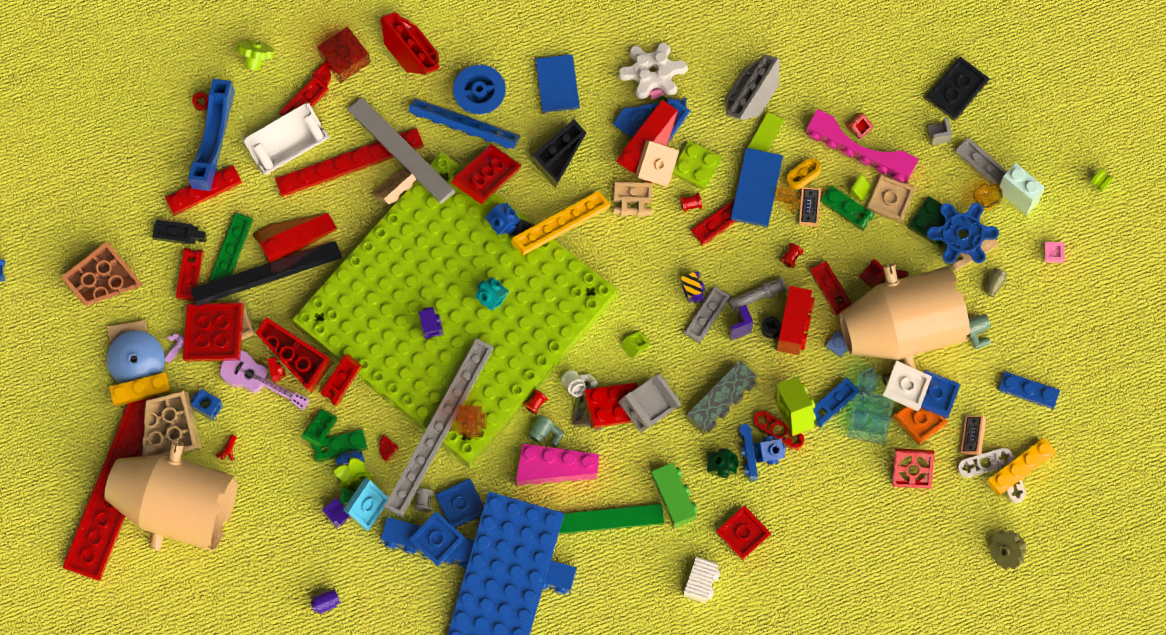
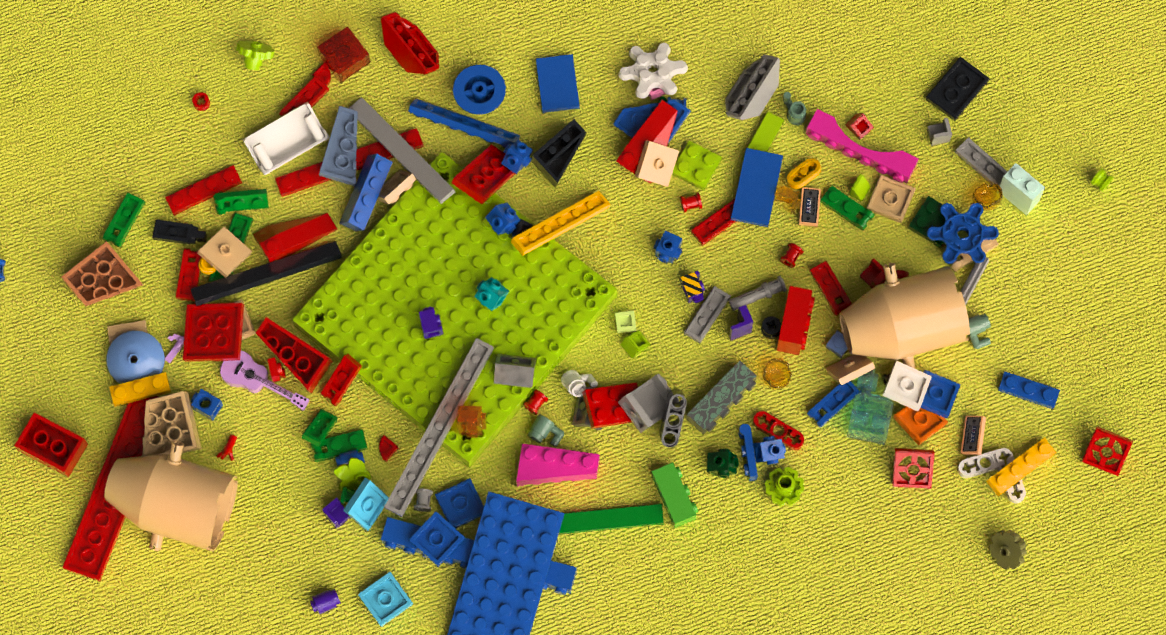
(51, 445): none -> red brick
(124, 219): none -> green plate
(205, 267): none -> yellow plate
(206, 160): blue arch -> none
(224, 252): none -> tan plate
(241, 200): none -> green plate
(340, 154): none -> sand blue wing
(366, 192): none -> blue brick
(385, 599): none -> medium azure plate
(514, 370): none -> flat silver panel
(517, 156): none -> blue brick
(625, 321): none -> yellowish green plate
(633, 193): tan plate -> none
(668, 247): none -> blue brick
(673, 426): none -> beam
(701, 580): white brick -> none
(743, 533): red plate -> none
(776, 374): none -> clear yellow hair
(782, 495): none -> lime plant
(795, 405): lime brick -> none
(796, 110): none -> sand green piece
(850, 368): none -> tan plate
(973, 279): none -> light grey axle
(995, 282): olive cone -> none
(1054, 252): bright pink plate -> none
(1115, 468): none -> red piece

